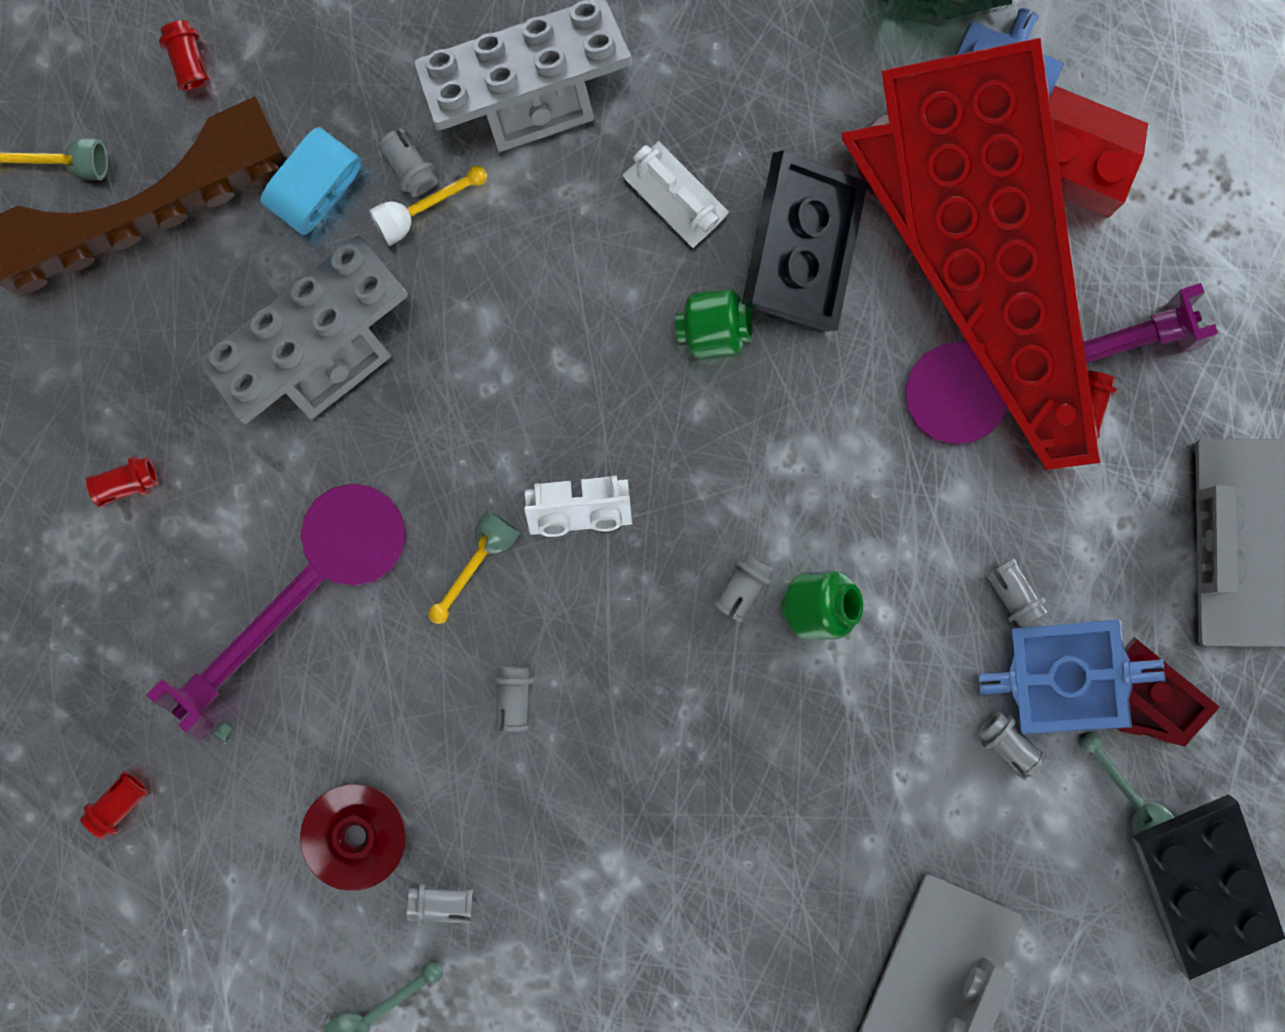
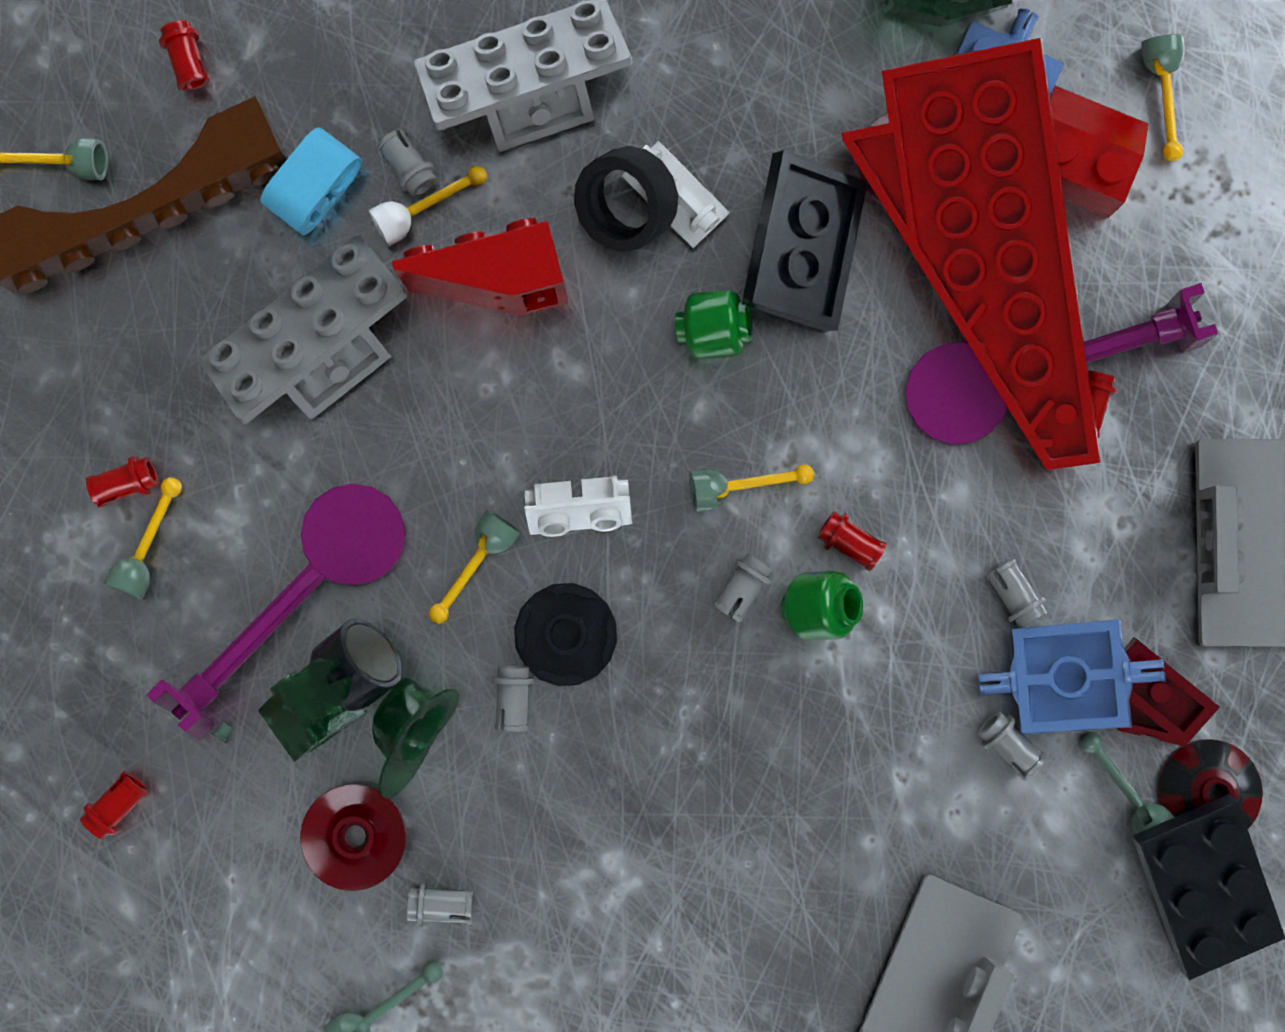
(131, 574): none -> hinge
(334, 690): none -> piece
(406, 729): none -> clear green piece
(499, 272): none -> red slope
(565, 634): none -> black tile
(598, 218): none -> black tyre
(711, 488): none -> hinge
(851, 540): none -> red pin
(1163, 57): none -> hinge
(1199, 765): none -> dish

